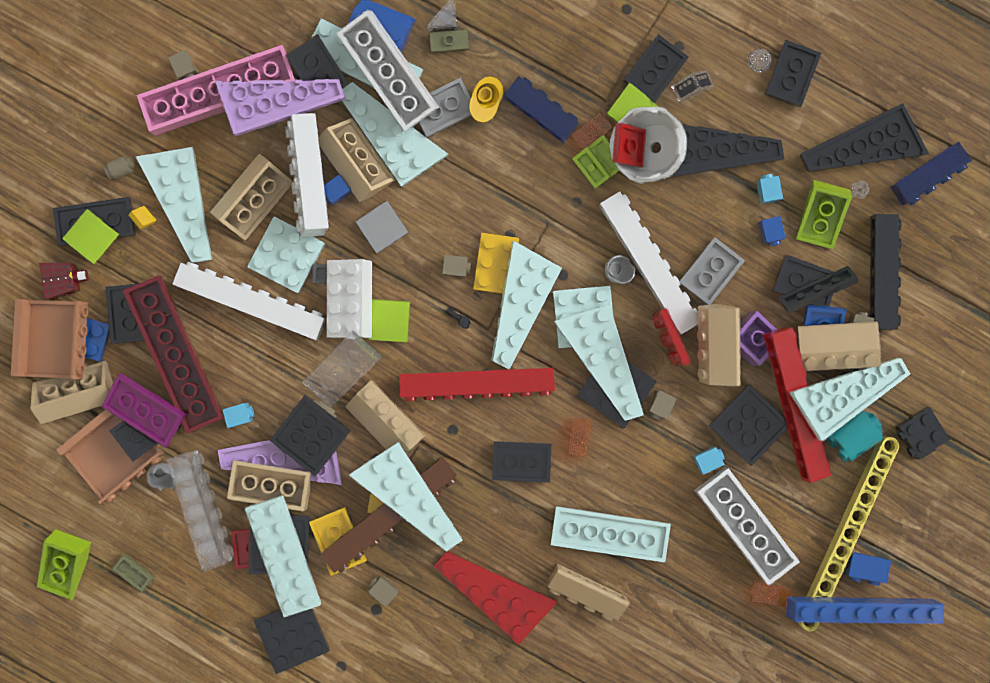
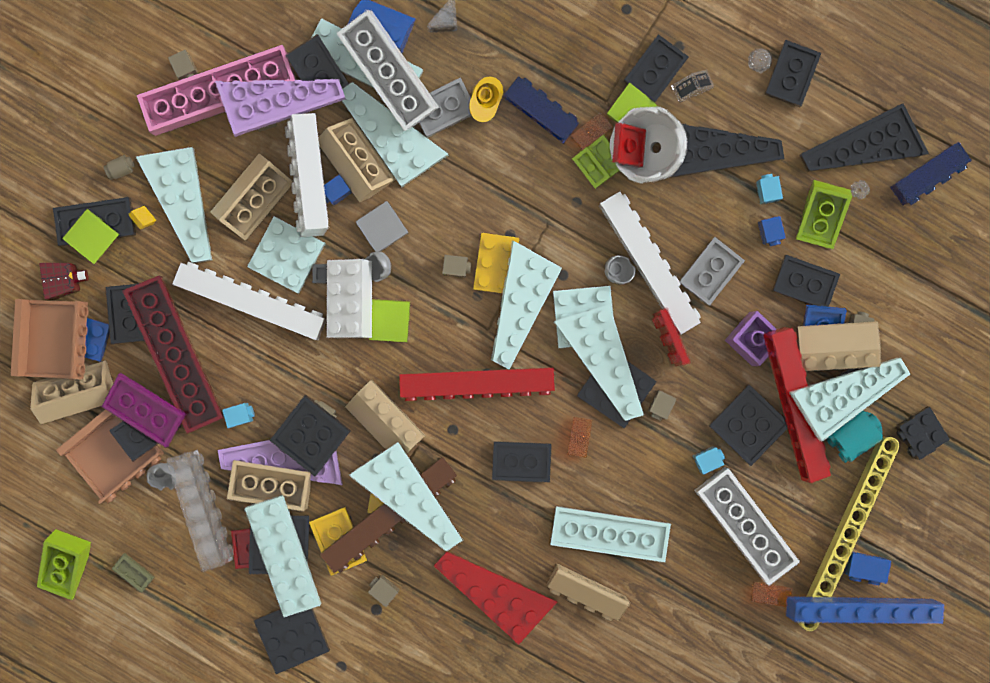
(341, 369): clear tile -> none
(380, 265): none -> light grey hair
(449, 41): olive plate -> none
(464, 321): black hand -> none
(718, 345): tan slope -> none
(818, 289): black plate -> none
(885, 270): black brick -> none

